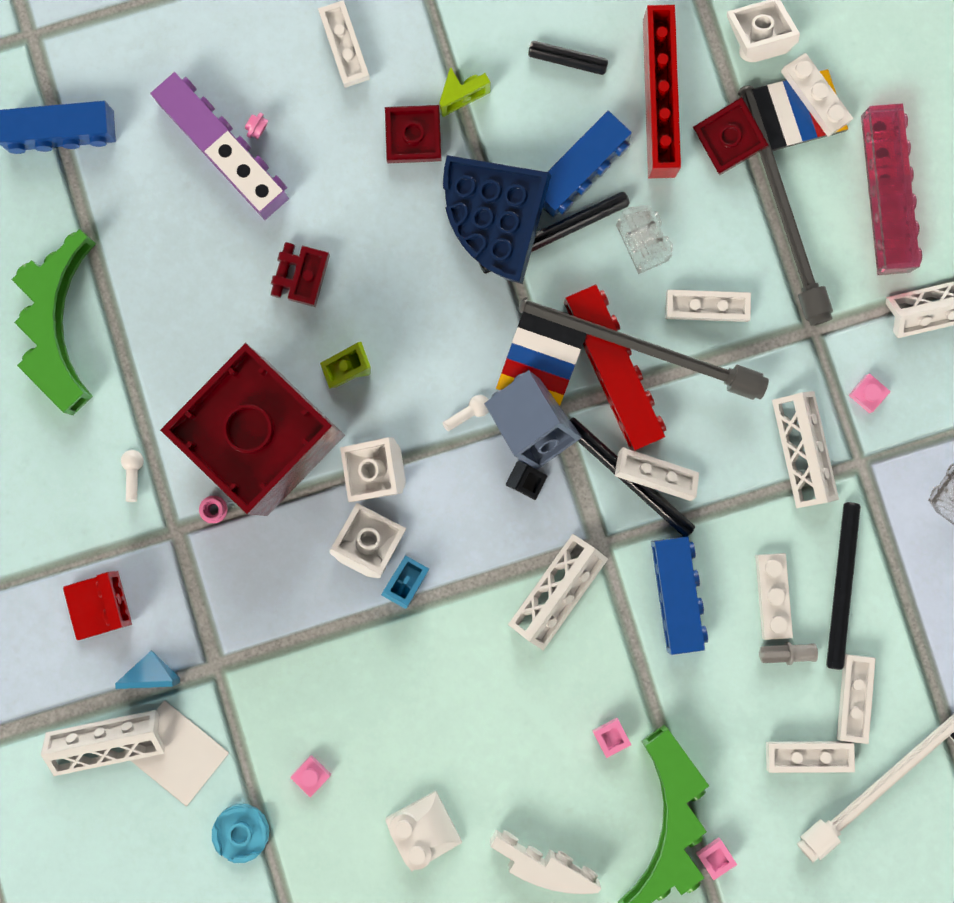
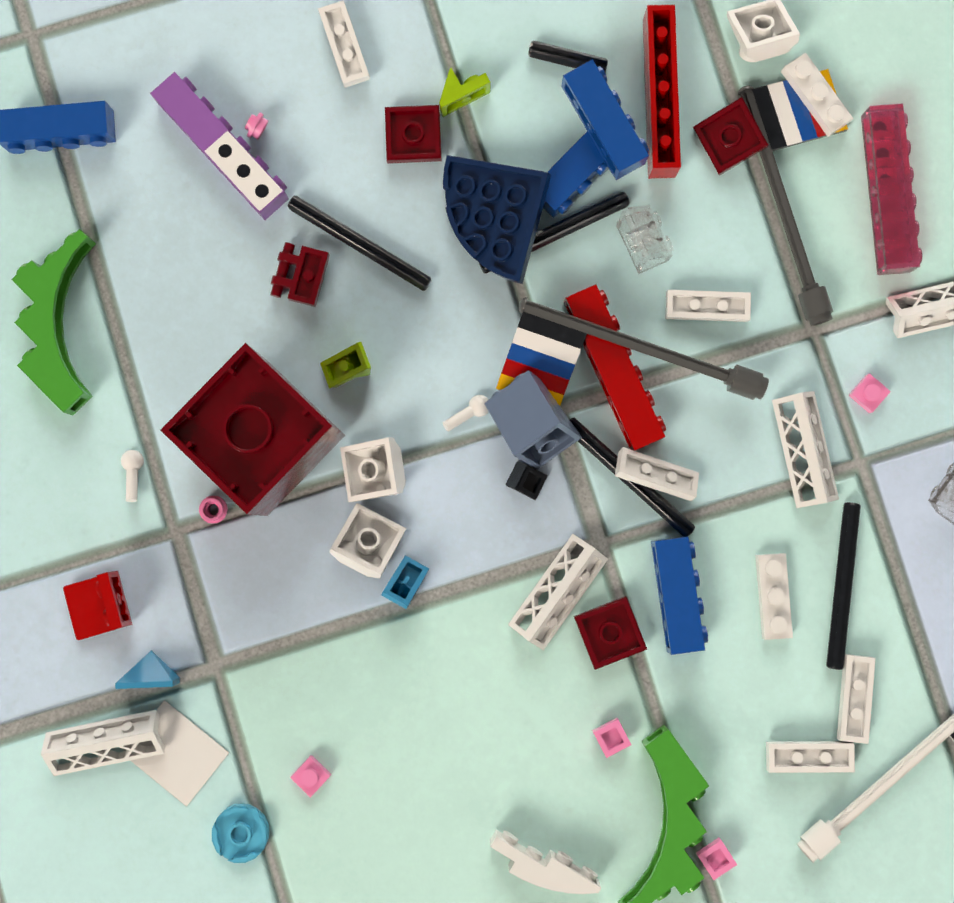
(359, 243): none -> black axle
(423, 831): white slope -> none
(605, 119): none -> blue brick
(610, 632): none -> dark red plate
(788, 653): light grey axle -> none

